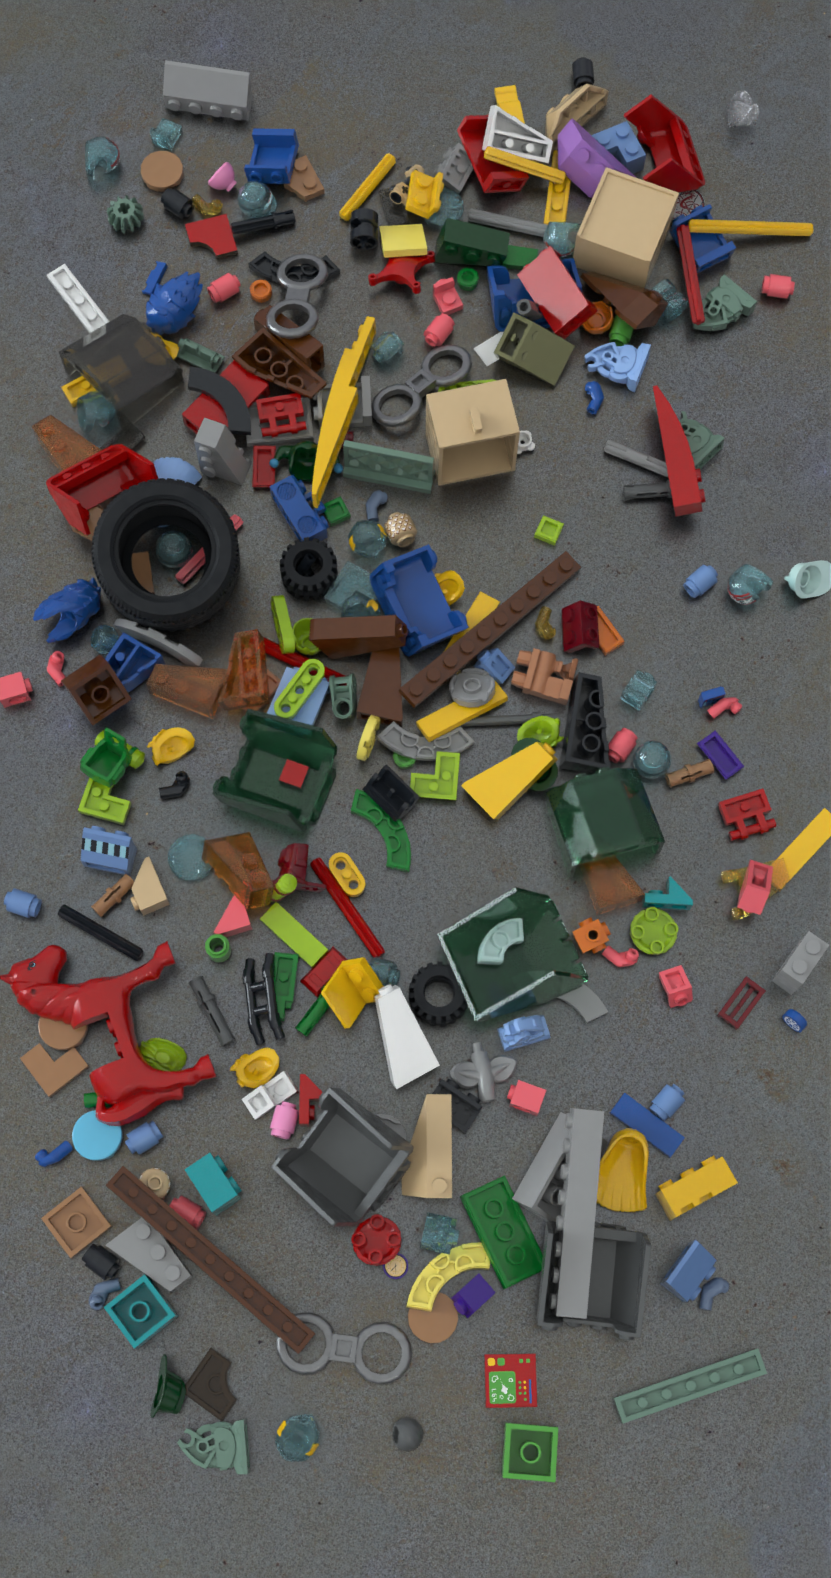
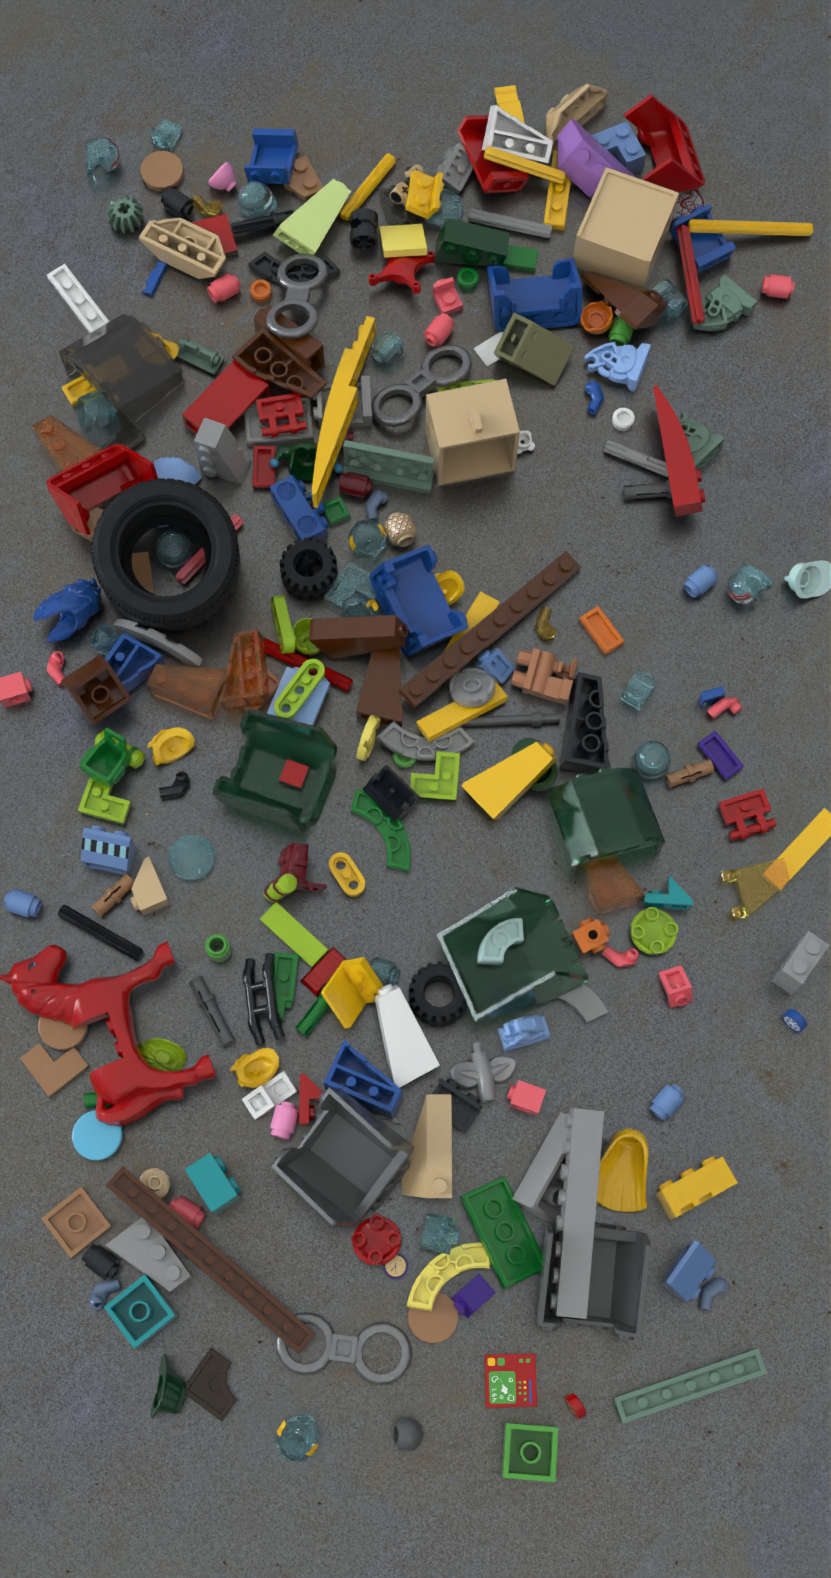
(55, 1156): blue arm -> none
(143, 1137): medium blue brick -> none
(173, 303): blue head -> none
(184, 246): none -> tan wedge
(207, 90): light grey slope -> none
(223, 1449): sand green piece -> none
(226, 395): black tile -> none
(234, 920): coral slope -> none
(241, 867): clear orange wedge -> none
(311, 222): none -> yellowish green slope
(343, 693): sand green piece -> none
(347, 908): red axle -> none
(355, 484): none -> dark red brick
(363, 1082): none -> blue wedge
(529, 309): dark grey bar -> none
(541, 728): lime hat -> none
(549, 530): lime tile -> none
(556, 293): panel -> none
(557, 237): clear light blue helmet -> none
(575, 1406): none -> red tile
(580, 626): dark red bracket -> none
(582, 72): black brick -> none
(621, 745): coral brick -> none
(623, 419): none -> white tile
(654, 1129): blue tile -> none
(729, 1018): dark red tile -> none
(742, 112): clear piece -> none
(755, 887): coral slope -> none

